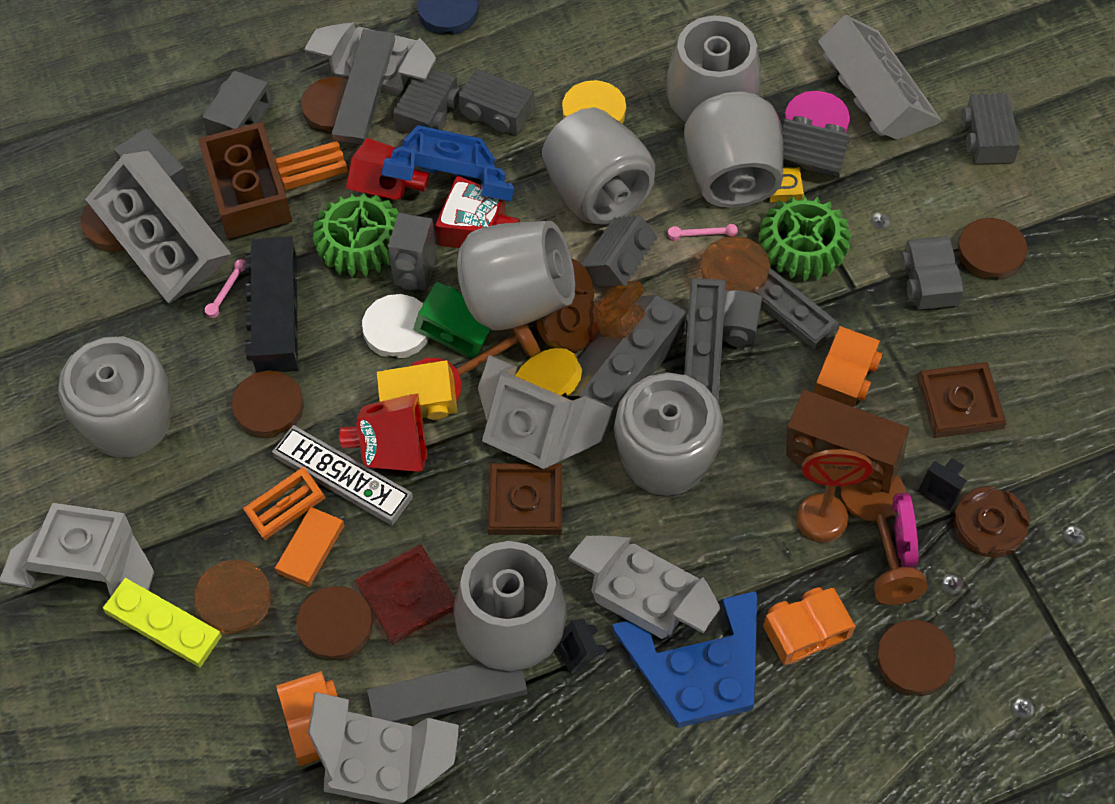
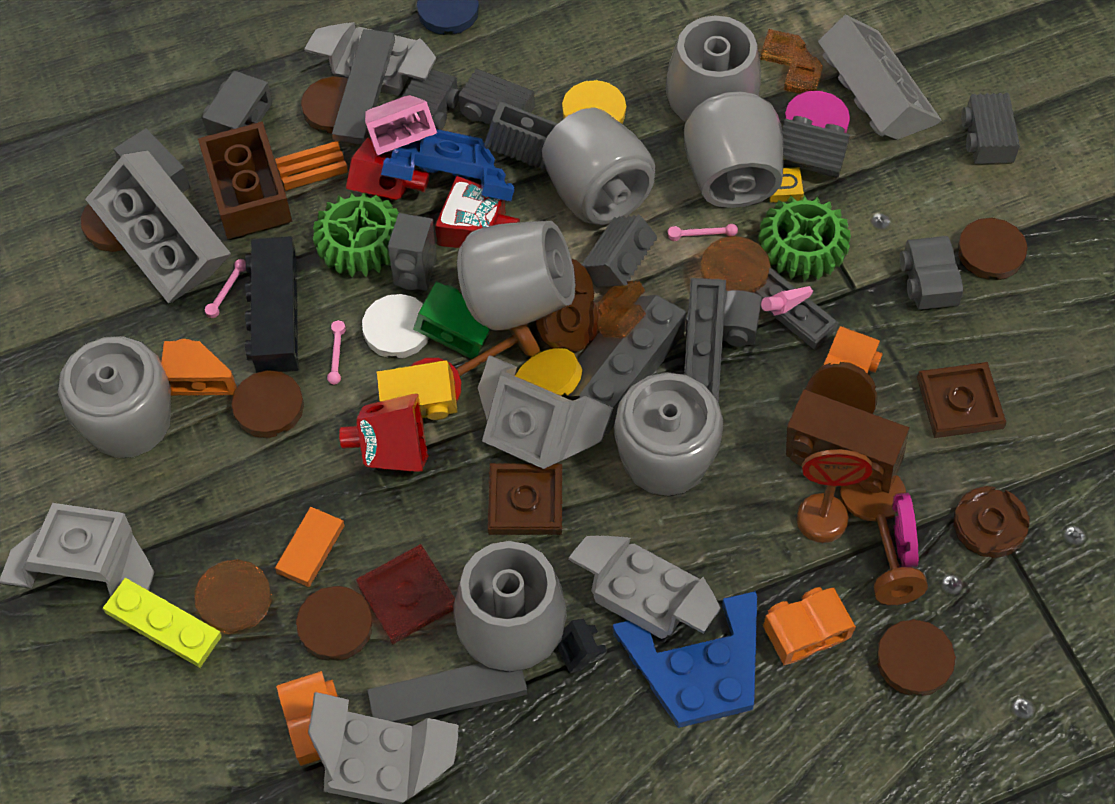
(195, 370): none -> orange slope
(291, 514): orange tile -> none
(338, 329): none -> bright pink hinge
(343, 475): tile -> none
(398, 123): none -> bright pink torso
(518, 134): none -> dark grey brick
(785, 300): none -> bright pink bar
(791, 51): none -> clear orange tile
(845, 384): none -> reddish brown tile
(943, 483): black tile -> none

